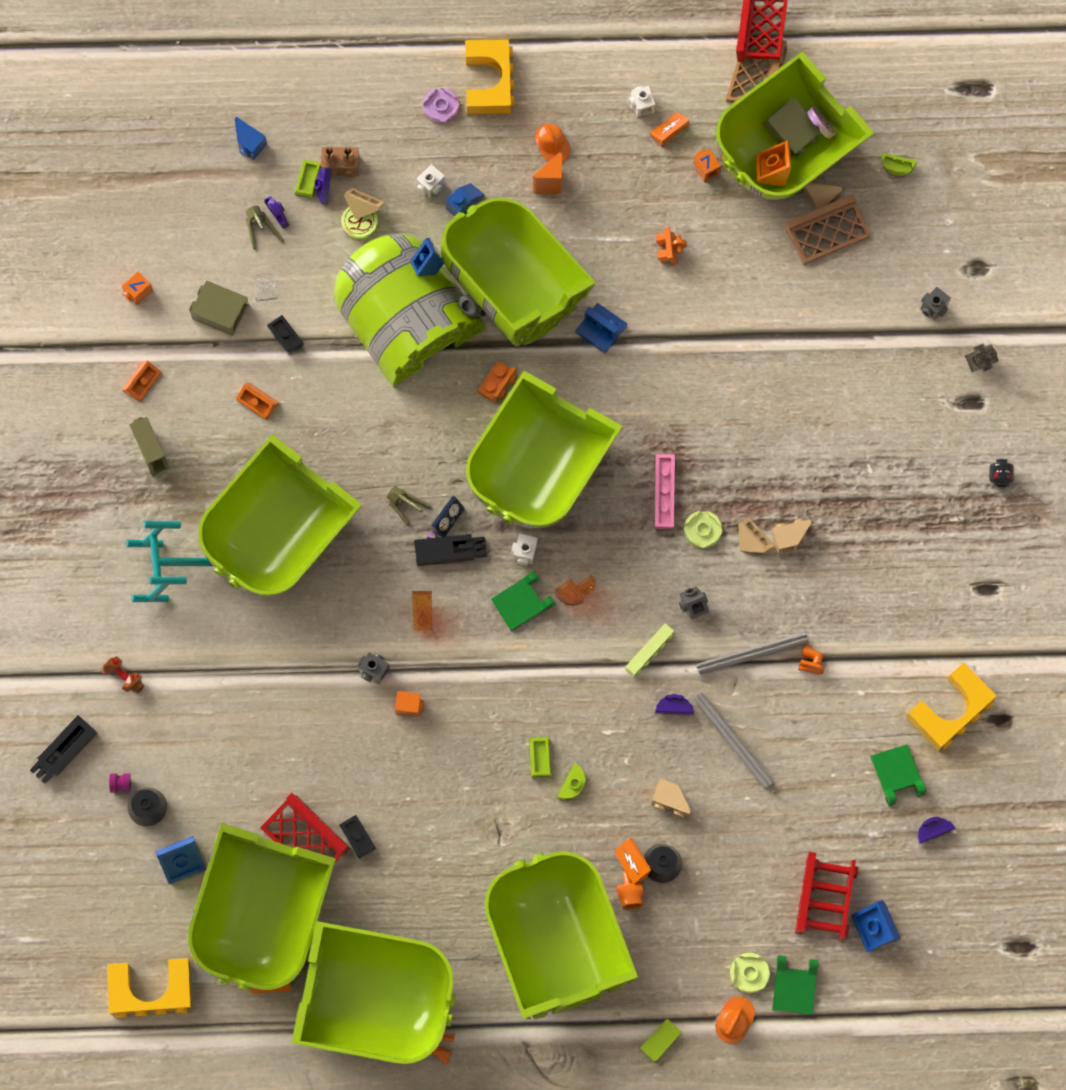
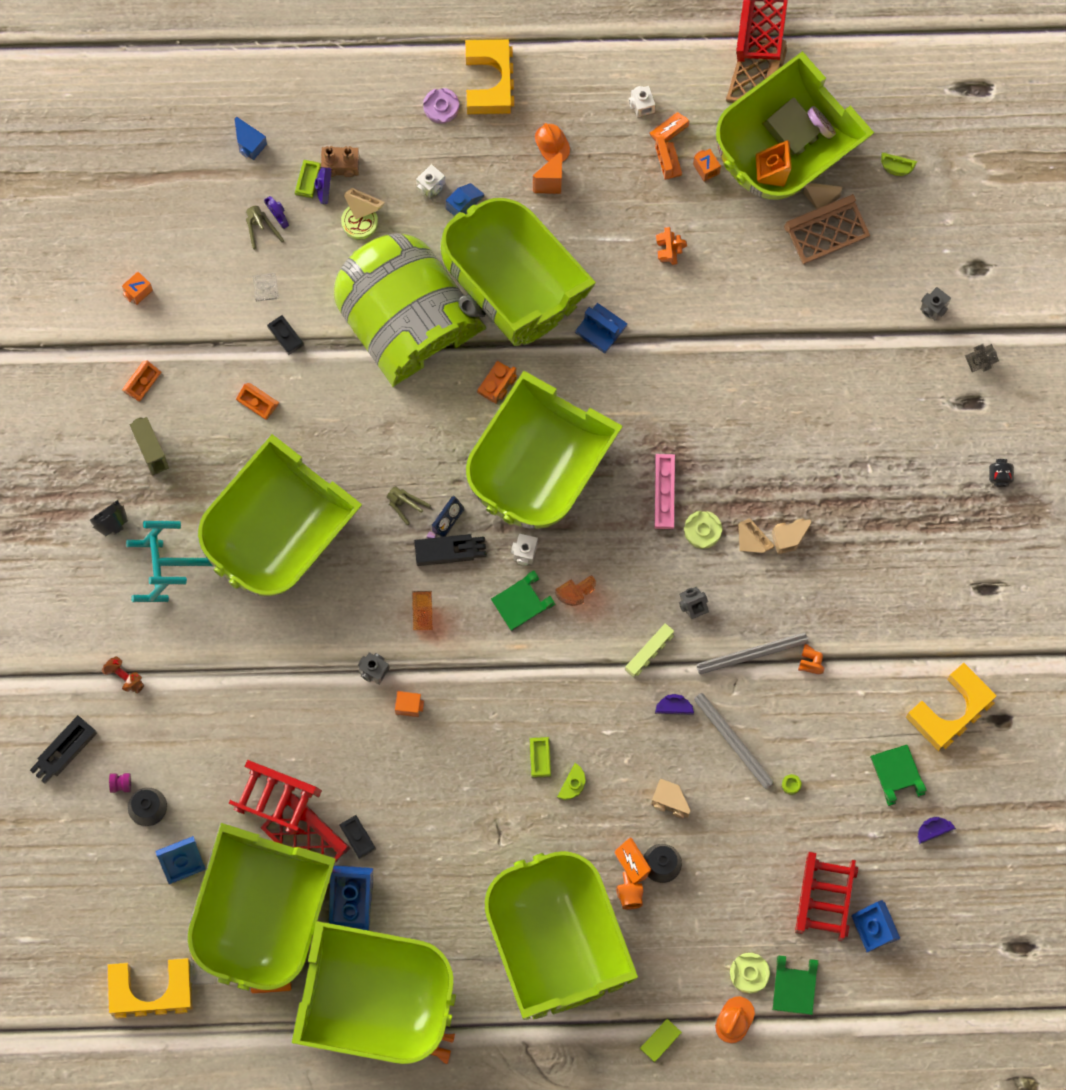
(110, 519): none -> black cone
(218, 307): olive brick -> none
(273, 778): none -> red fence
(351, 896): none -> blue slope
(427, 259): blue slope -> none
(667, 158): none -> orange bracket
(791, 784): none -> lime tile

